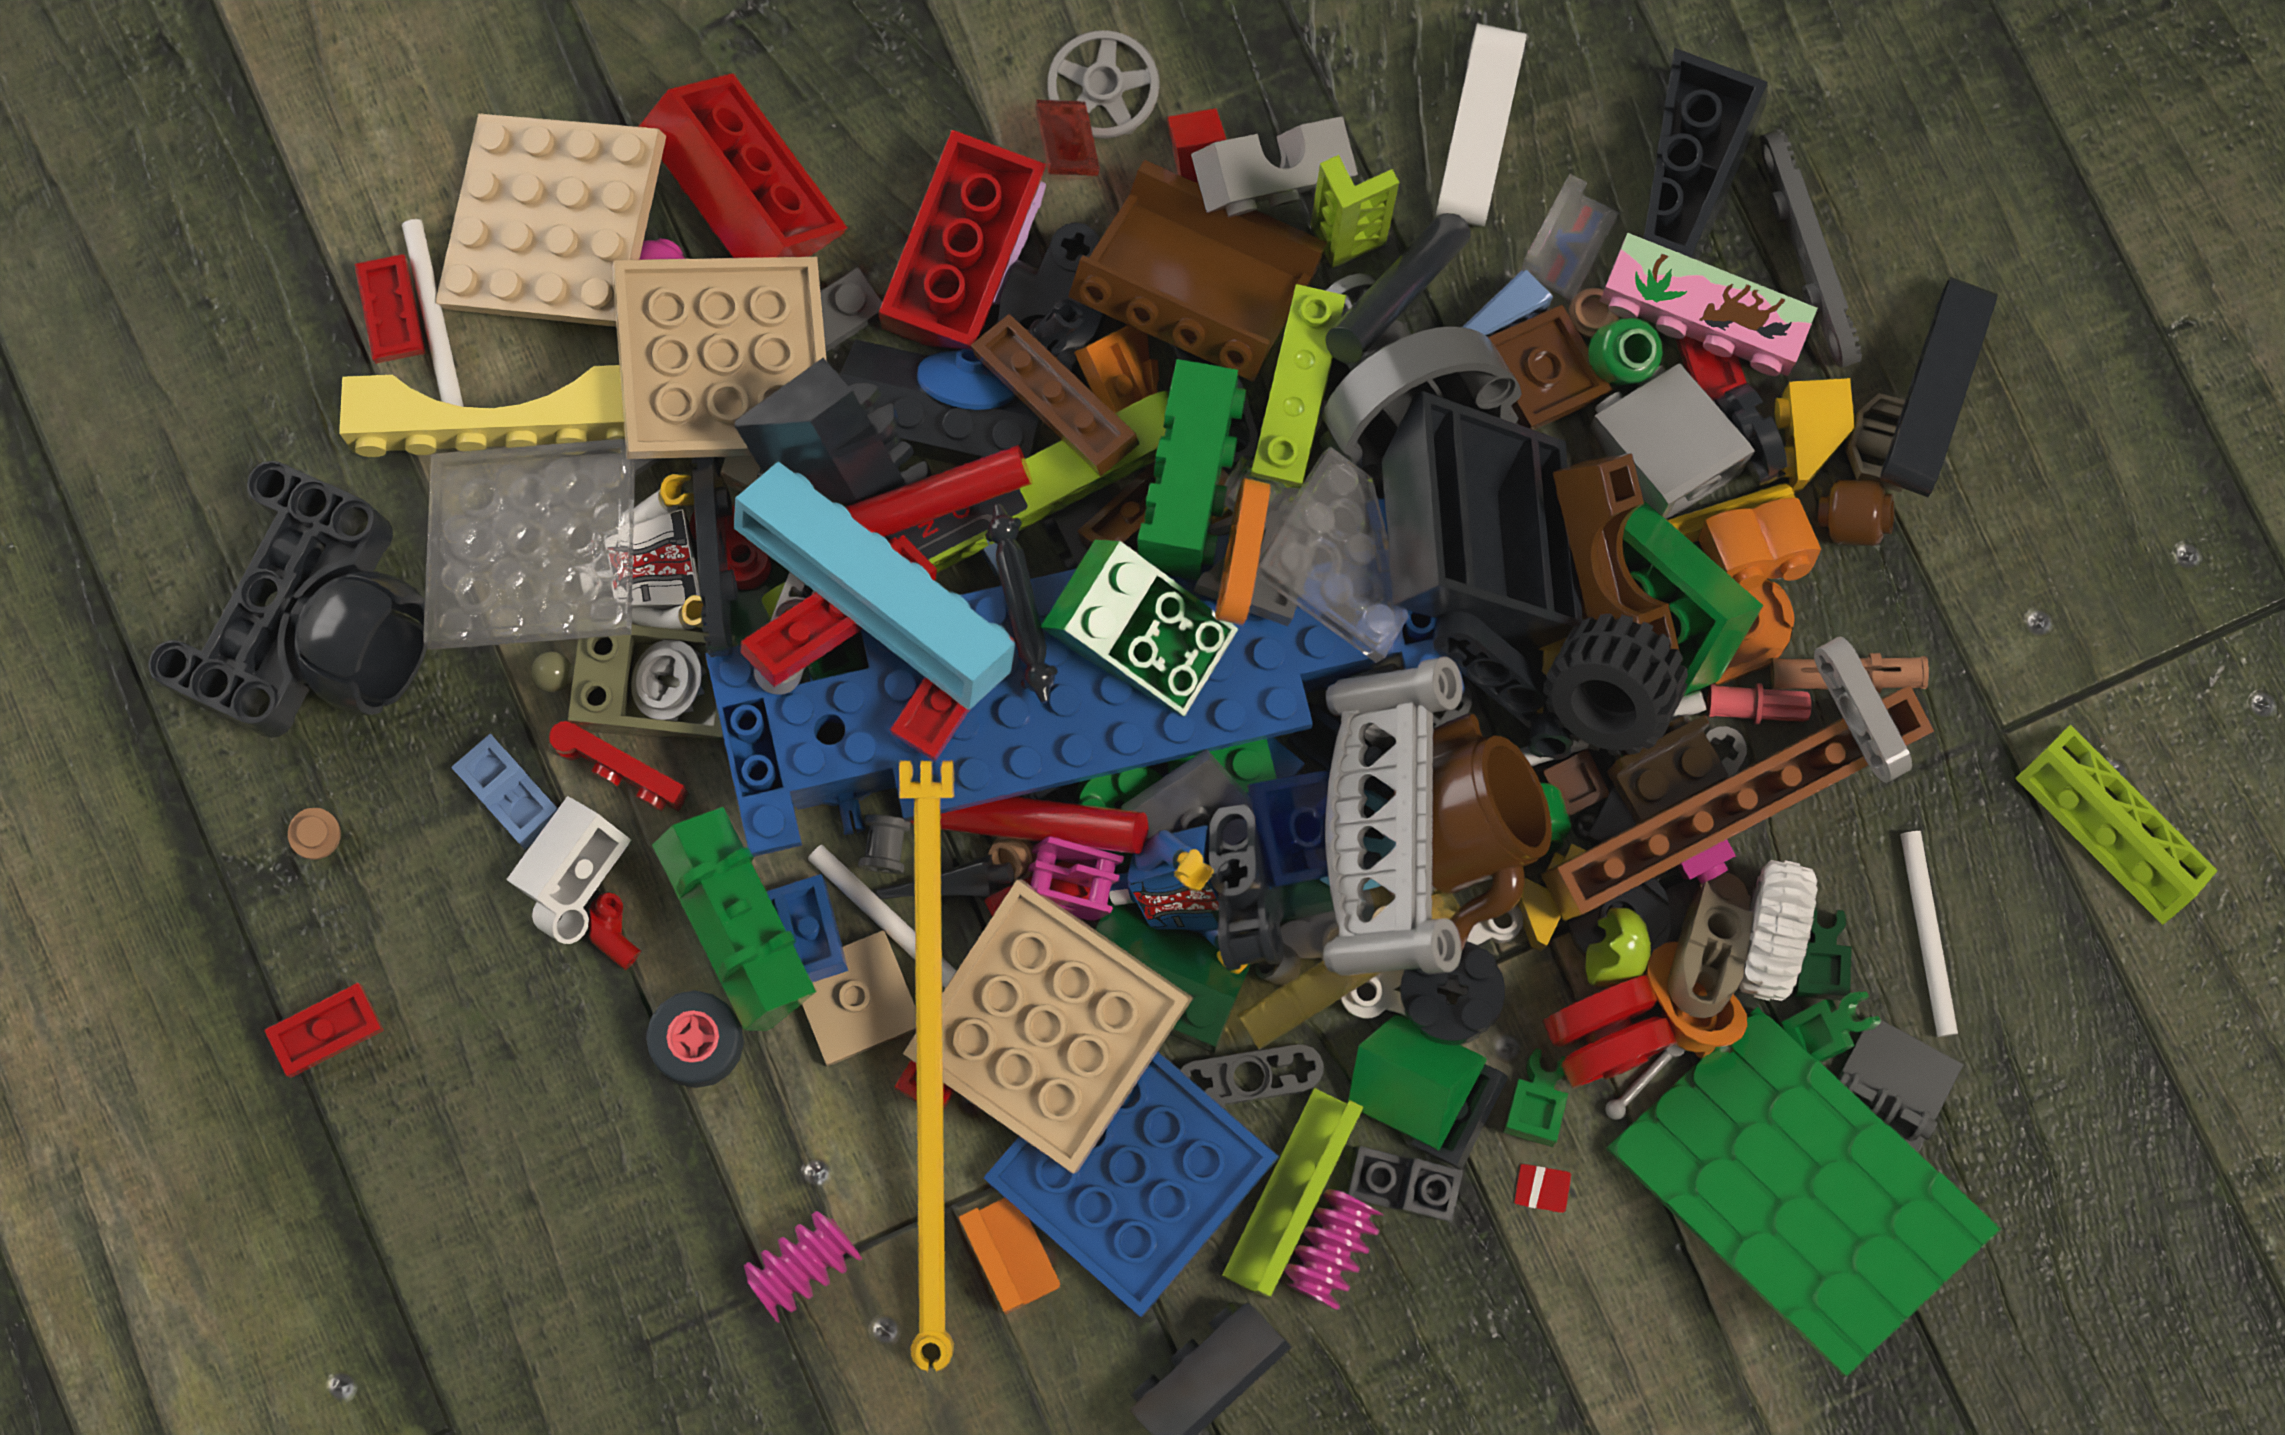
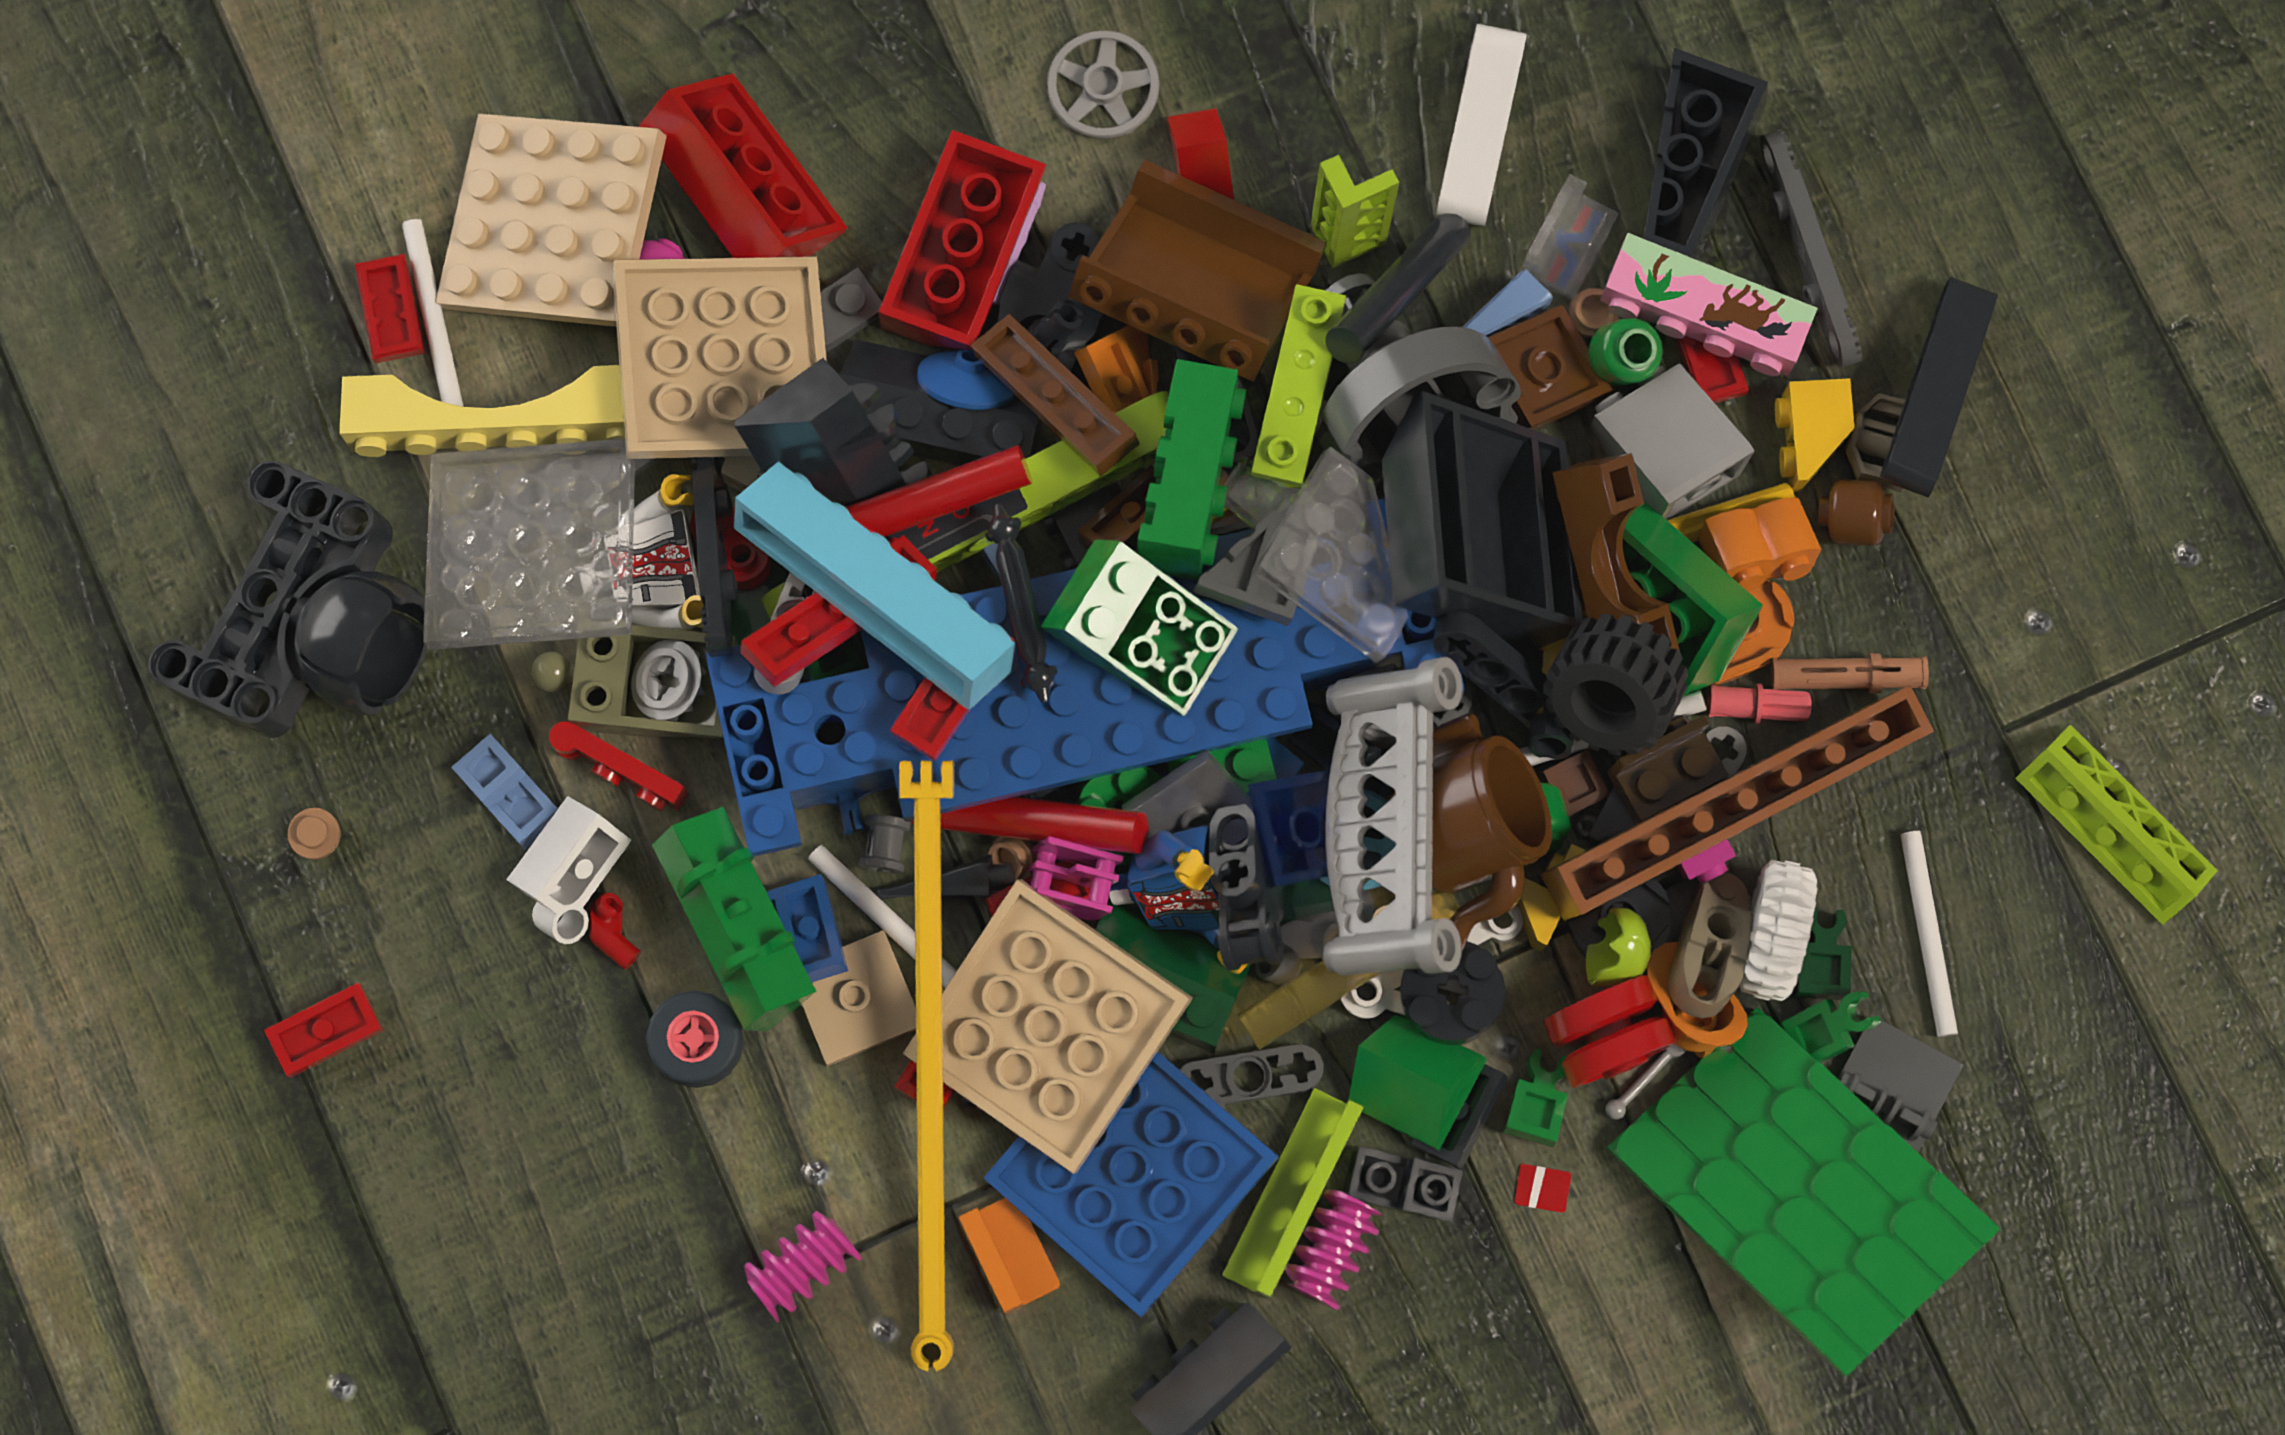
(1067, 138): clear red slope -> none
(1238, 175): light grey arch -> none
(1243, 551): orange beam -> none
(1761, 433): black plate -> none
(1862, 709): light grey beam -> none

